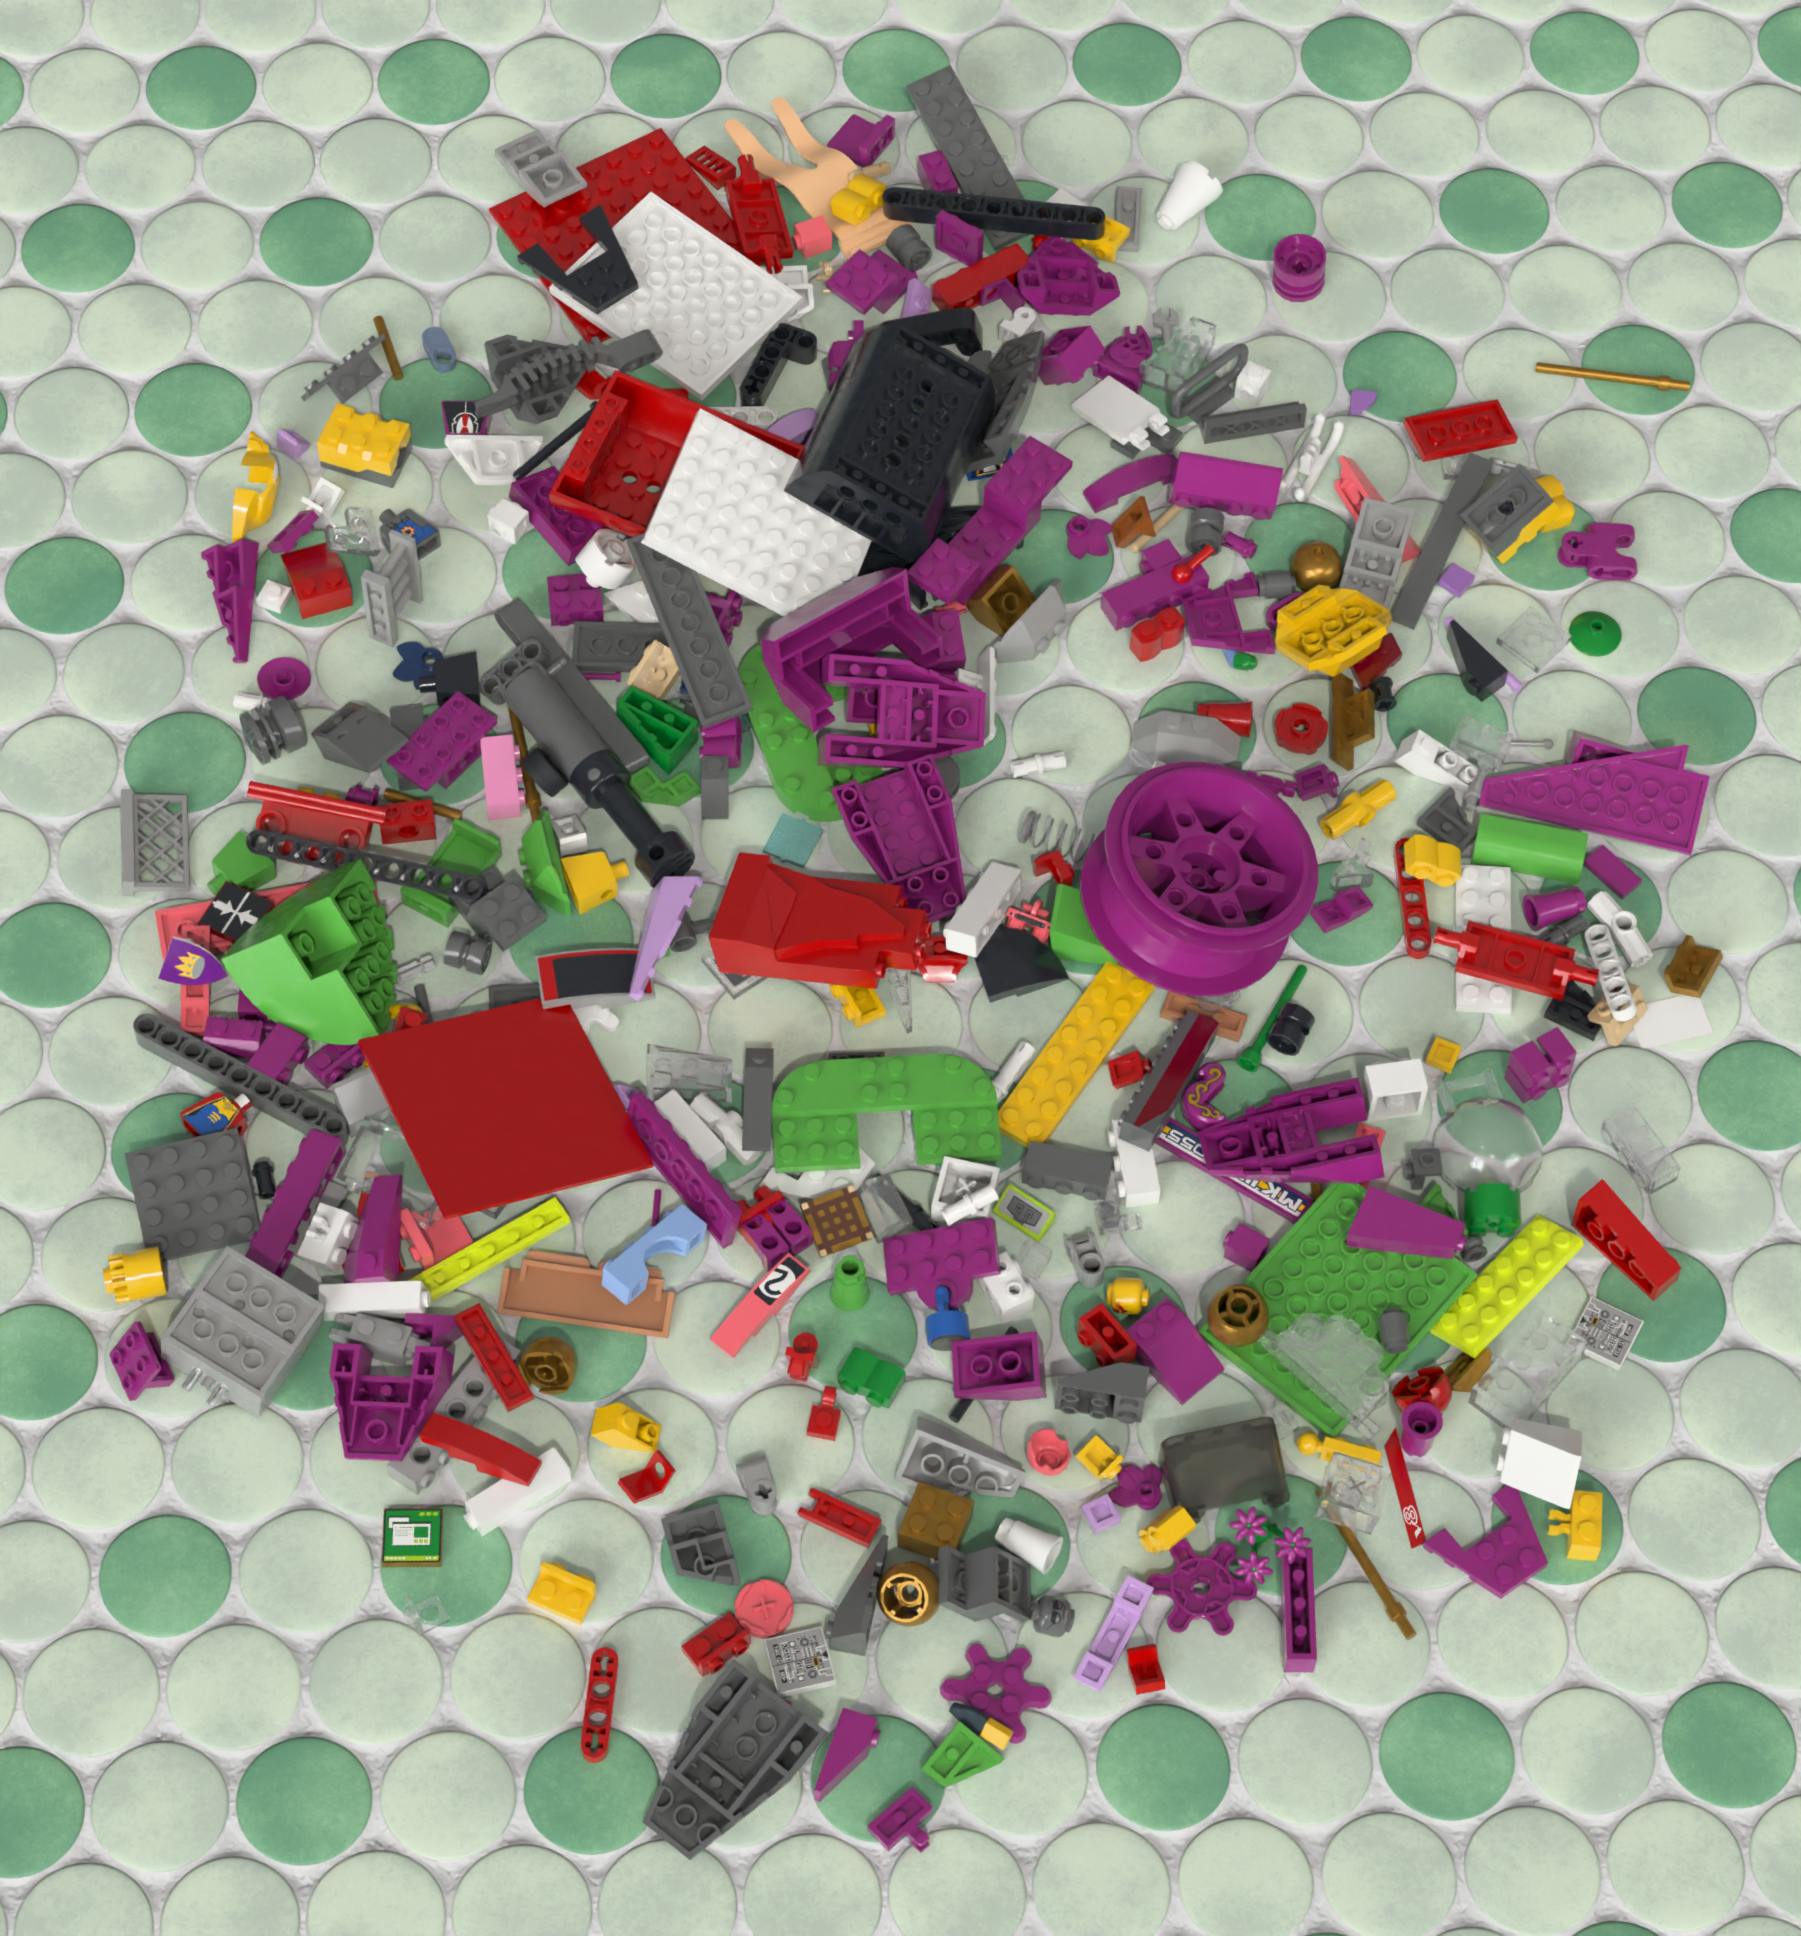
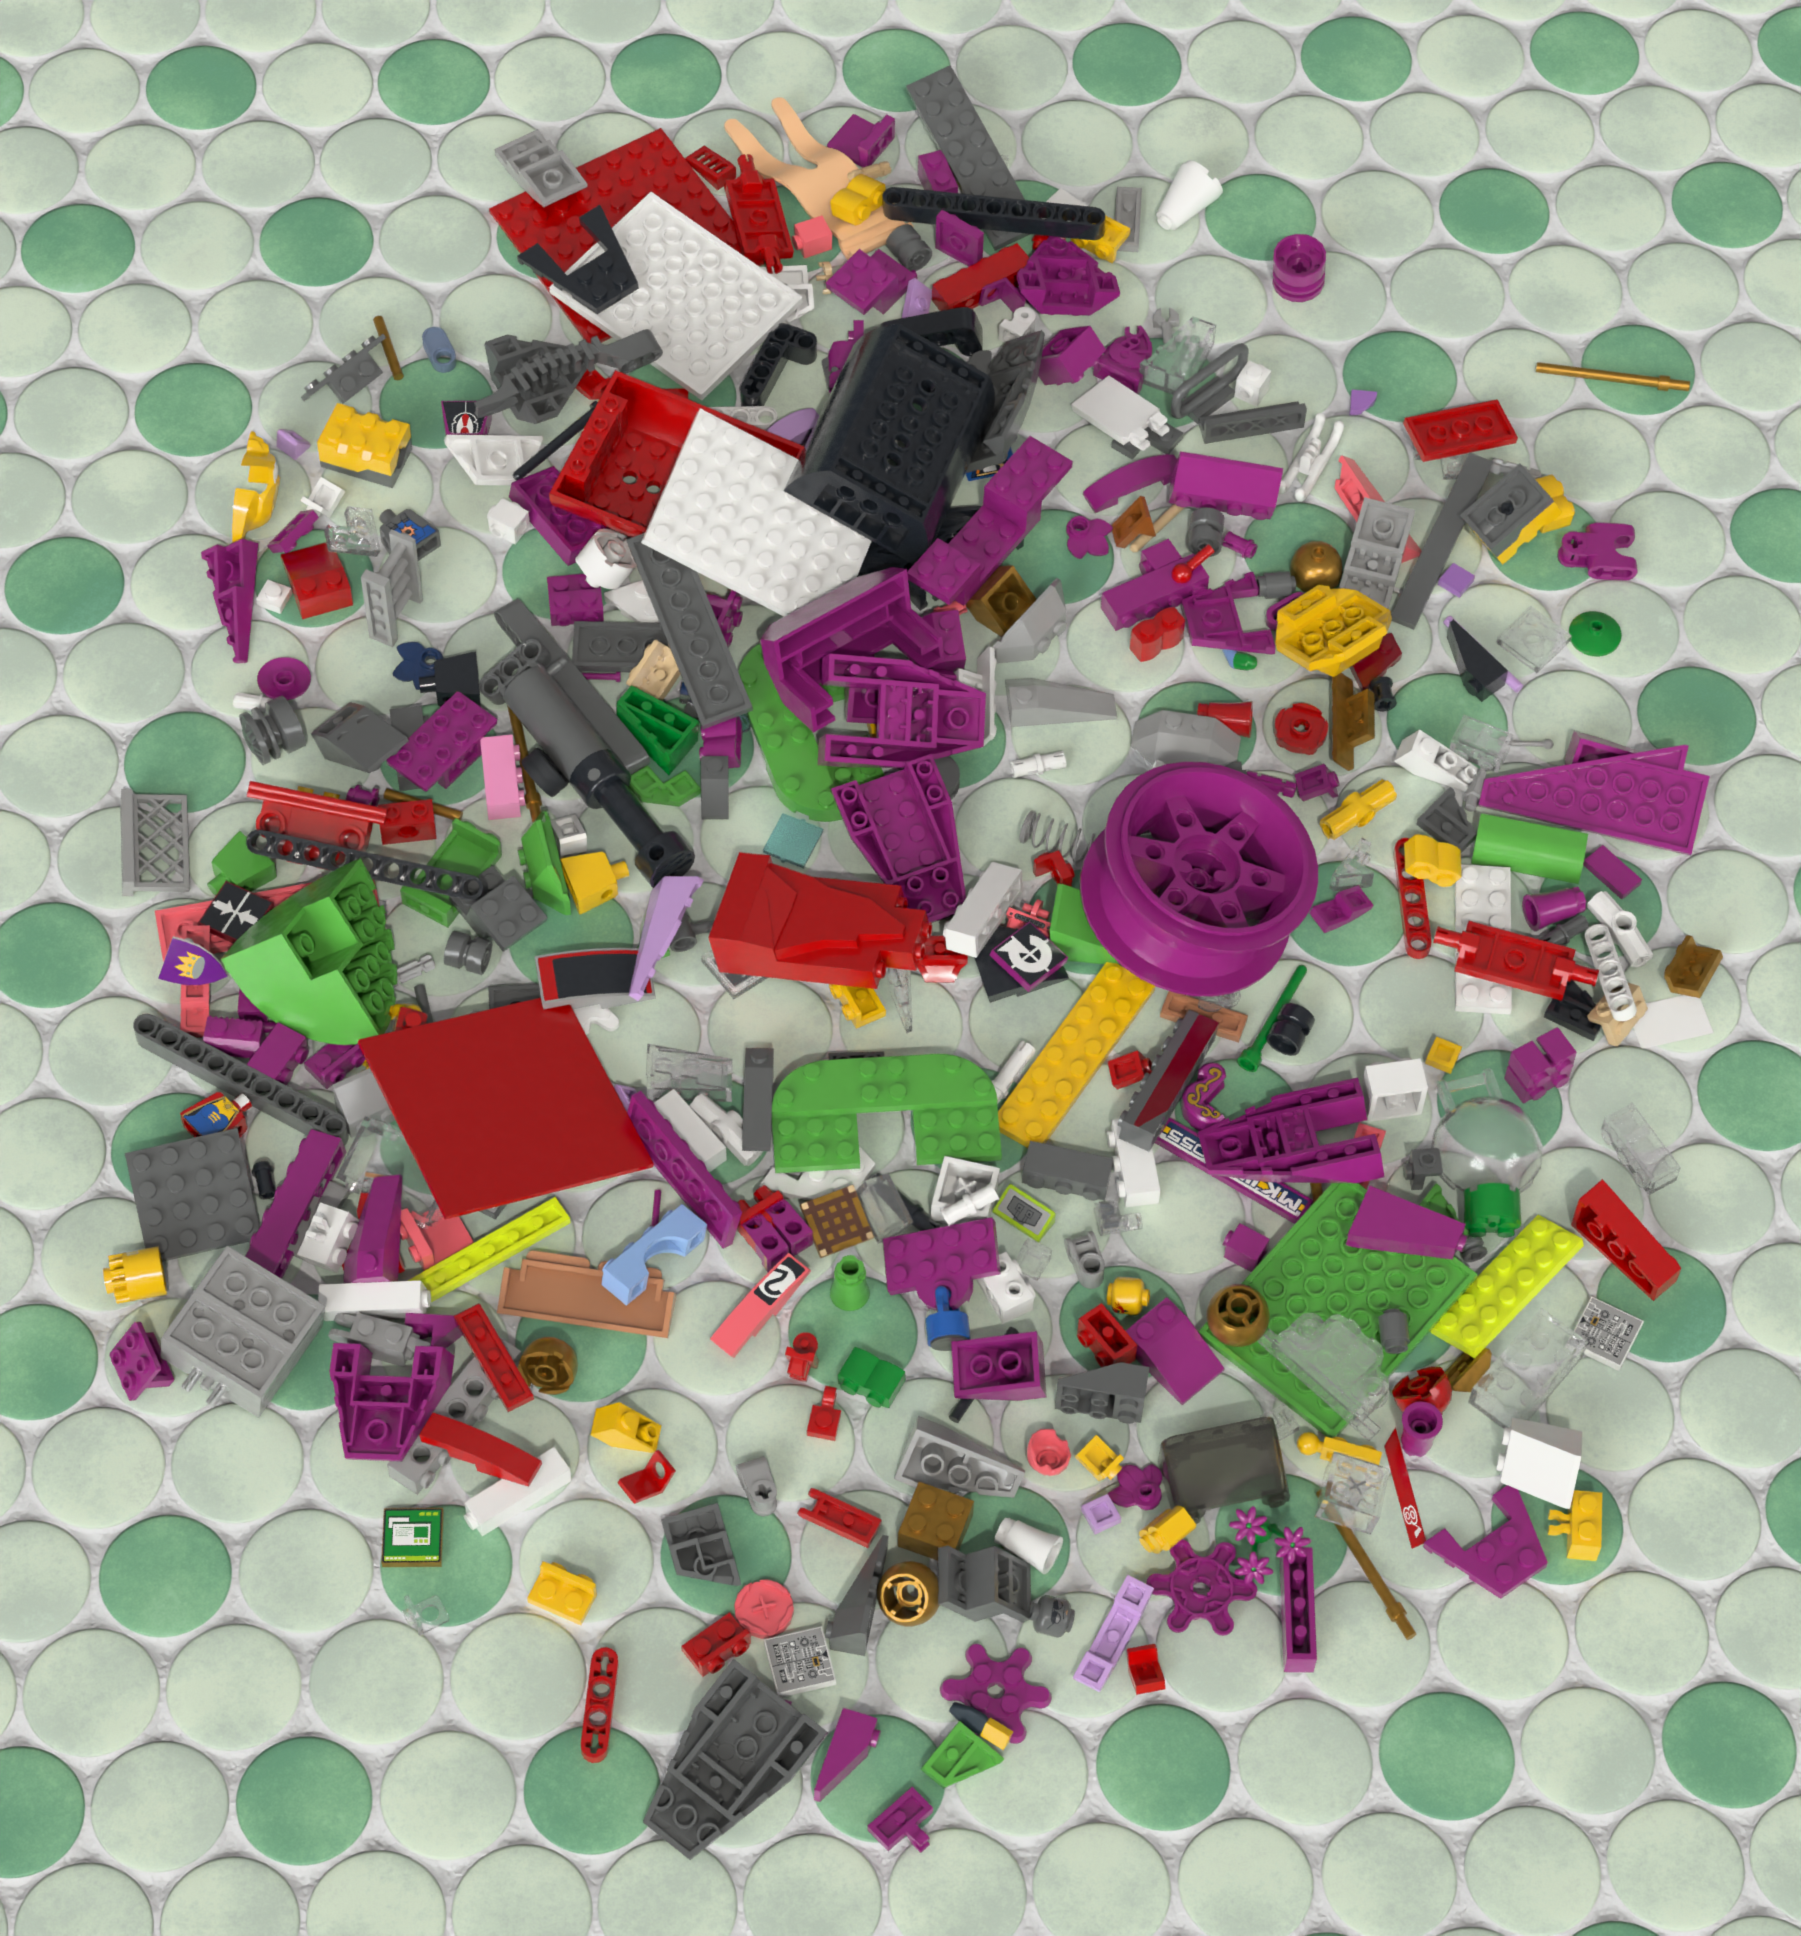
(1029, 956): none -> tile
(1047, 702): none -> light grey wedge

